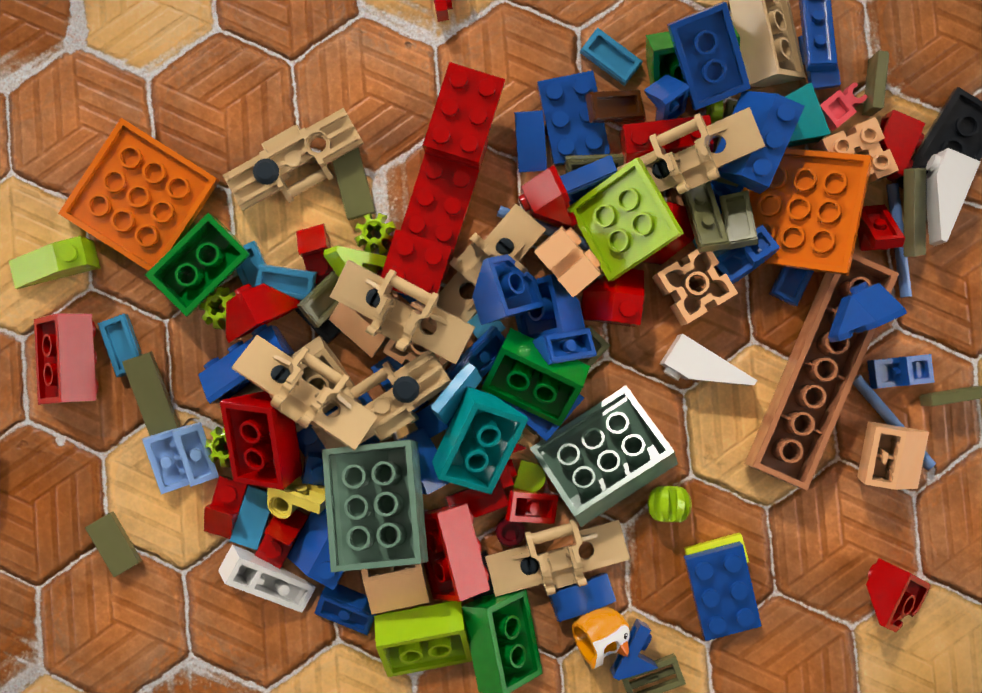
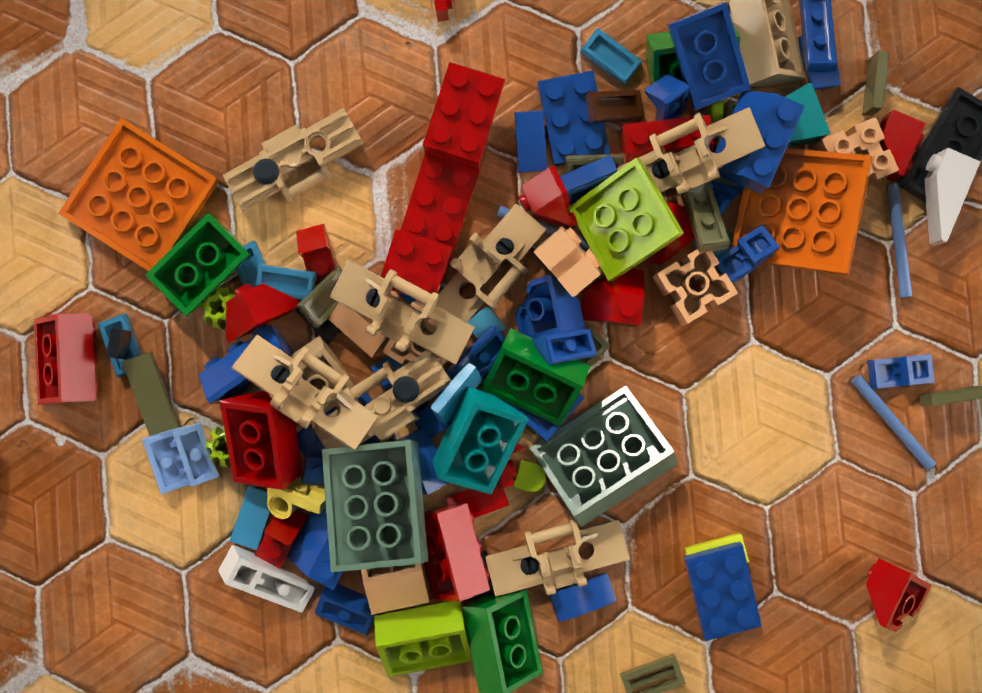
(54, 262): lime slope -> none
(113, 544): olive tile -> none
(119, 343): none -> black tile
(225, 507): red slope -> none
(338, 256): lime slope -> none
(353, 185): olive tile -> none
(378, 225): lime piece -> none
(504, 290): blue slope -> none
(510, 532): dark red tile -> none
(531, 507): red slope -> none
(601, 634): light orange piece -> none
(635, 662): blue slope -> none
(669, 504): lime piece -> none
(694, 362): white slope -> none
(738, 219): olive tile -> none
(791, 284): blue tile -> none
(814, 382): nougat brick -> none
(840, 106): coral plate -> none
(864, 310): blue slope -> none
(878, 229): red slope -> none
(892, 456): light nougat slope -> none
(914, 212): olive tile -> none

